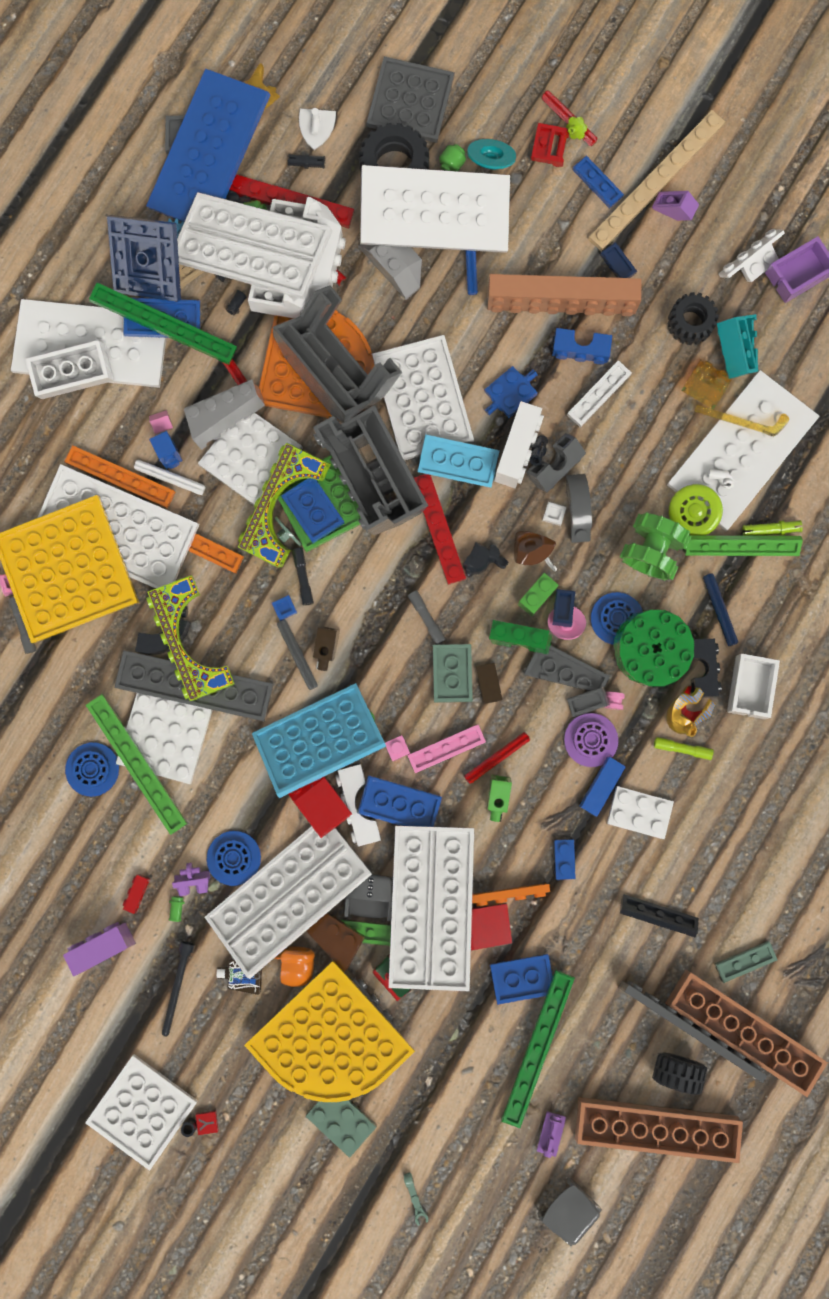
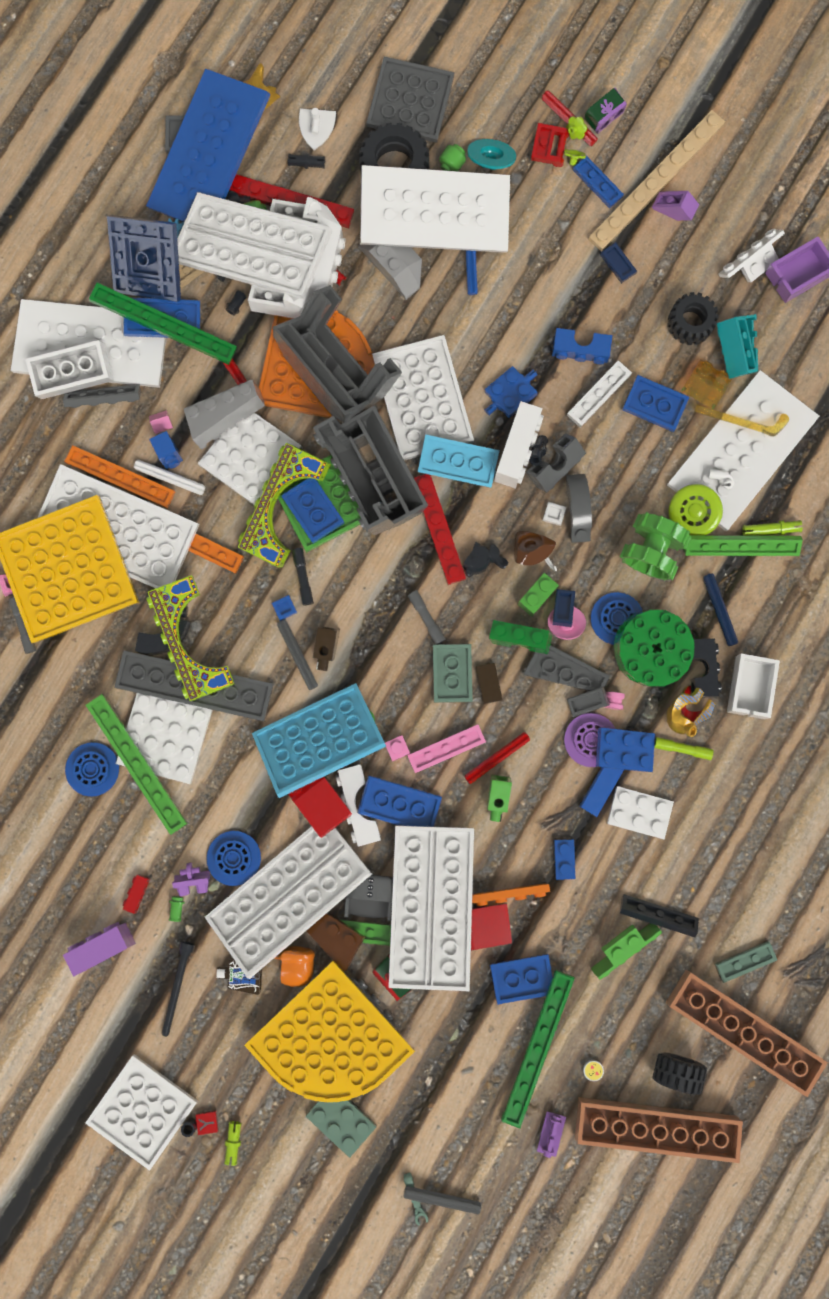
(102, 395): none -> dark grey plate
(232, 1143): none -> lime pin
(284, 534): sand green piece -> none
(442, 1200): none -> dark grey axle
(564, 294): nougat brick -> none
(571, 1213): dark grey piece -> none
(574, 155): none -> lime plant
(593, 1070): none -> light yellow tile
(605, 110): none -> piece
(624, 947): none -> bright green bracket
(625, 750): none -> blue plate
(655, 403): none -> blue plate
(697, 1032): dark grey plate -> none

